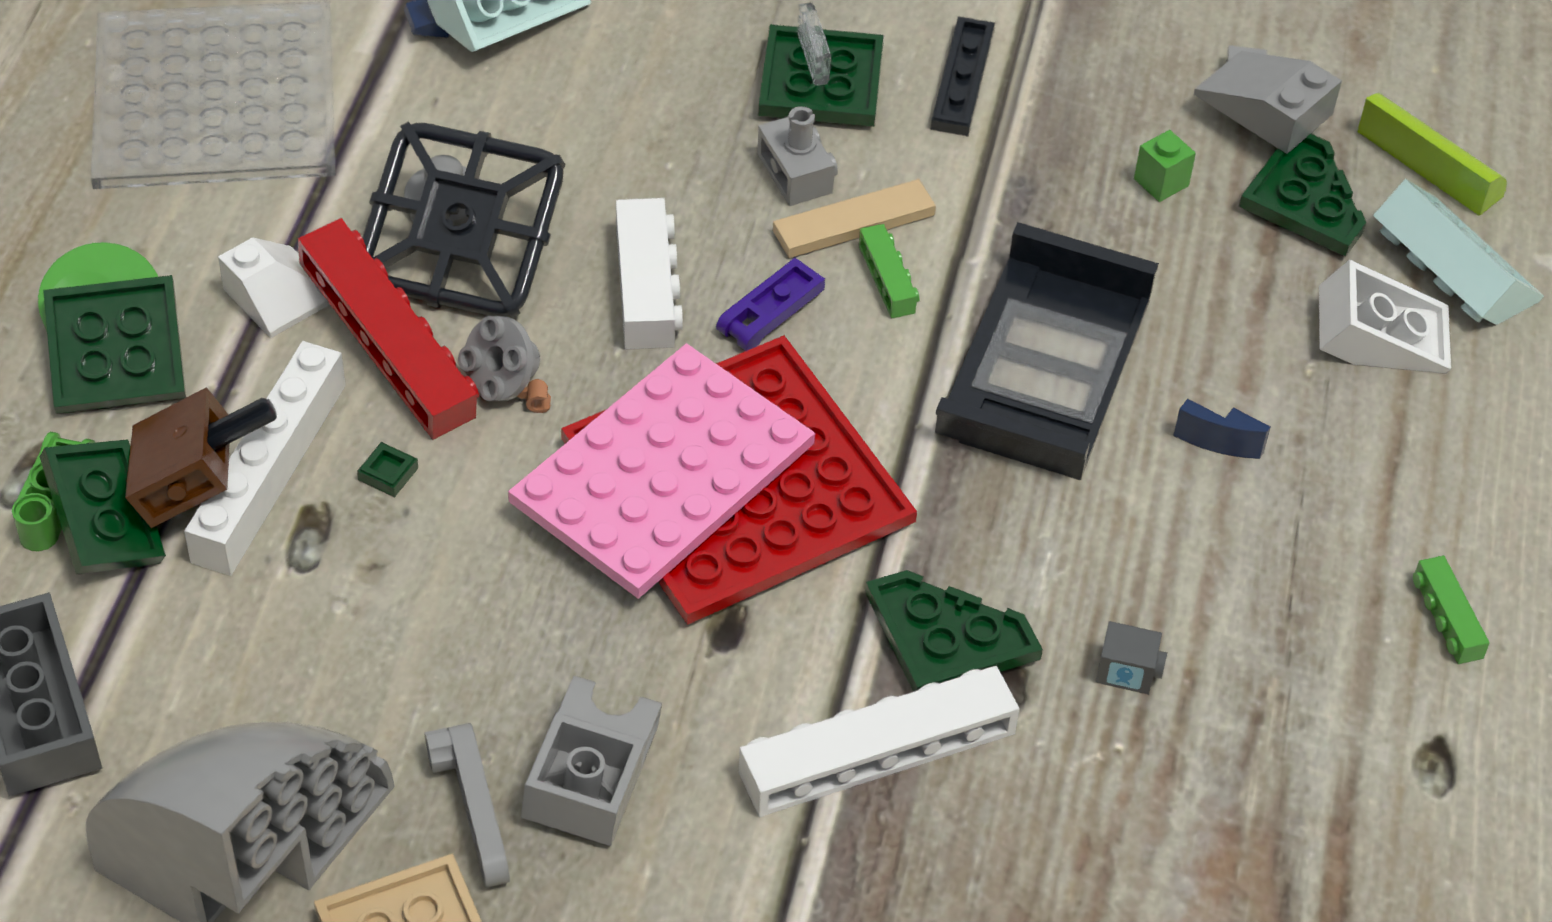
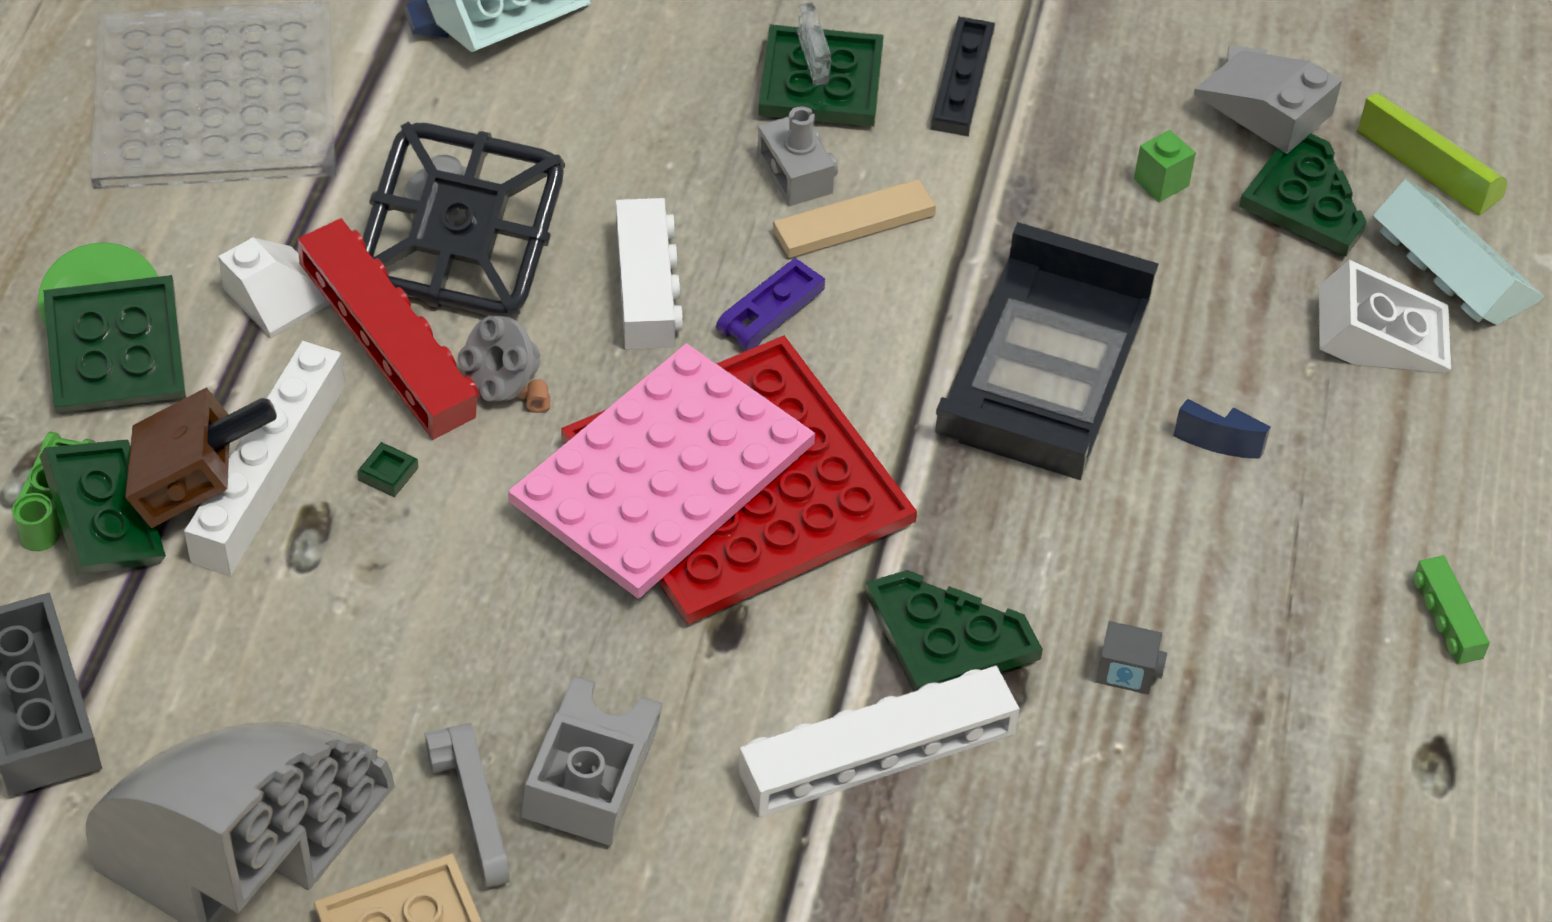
(888, 271): bright green piece -> none

